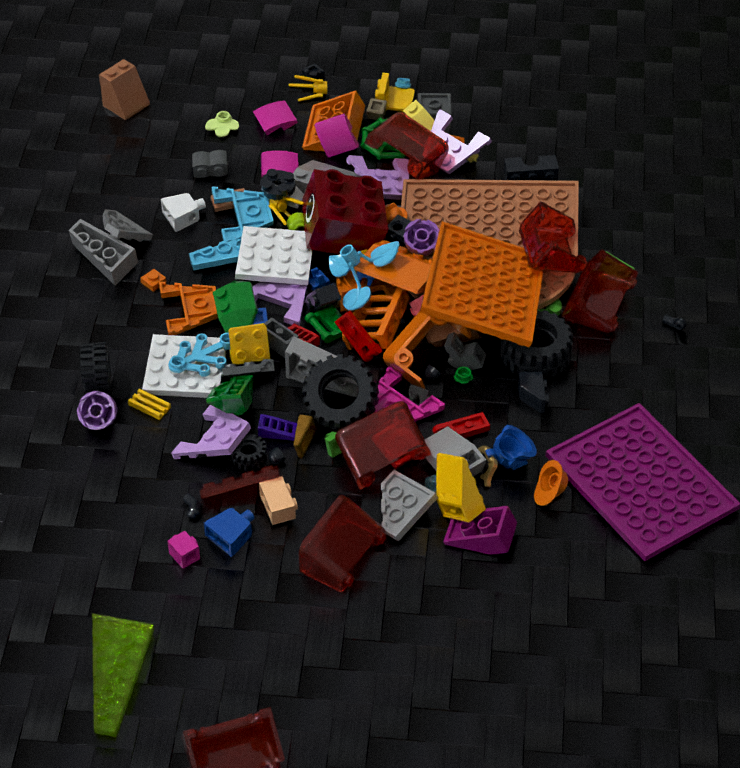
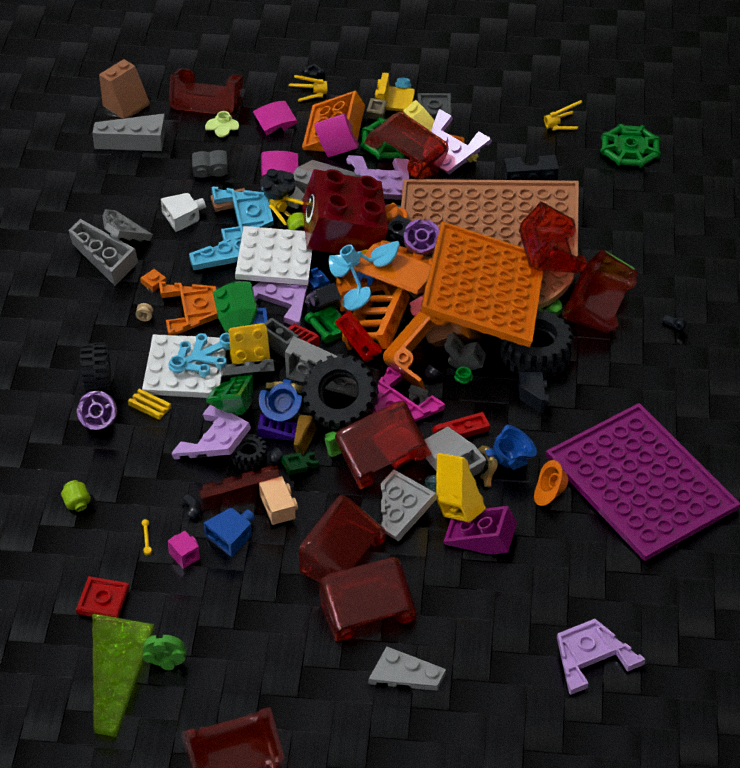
(75, 495): none -> lime head
(102, 597): none -> red plate
(133, 133): none -> light grey wedge
(144, 312): none -> tan bush
(147, 550): none -> yellow hinge
(164, 651): none -> bright green plate
(204, 98): none -> clear red windscreen
(281, 401): none -> blue helmet
(297, 463): none -> dark green plate
(365, 596): none -> clear red windscreen
(402, 669): none -> light grey wing
(553, 119): none -> yellow plant
(588, 645): none -> lavender wing
(639, 146): none -> green plate

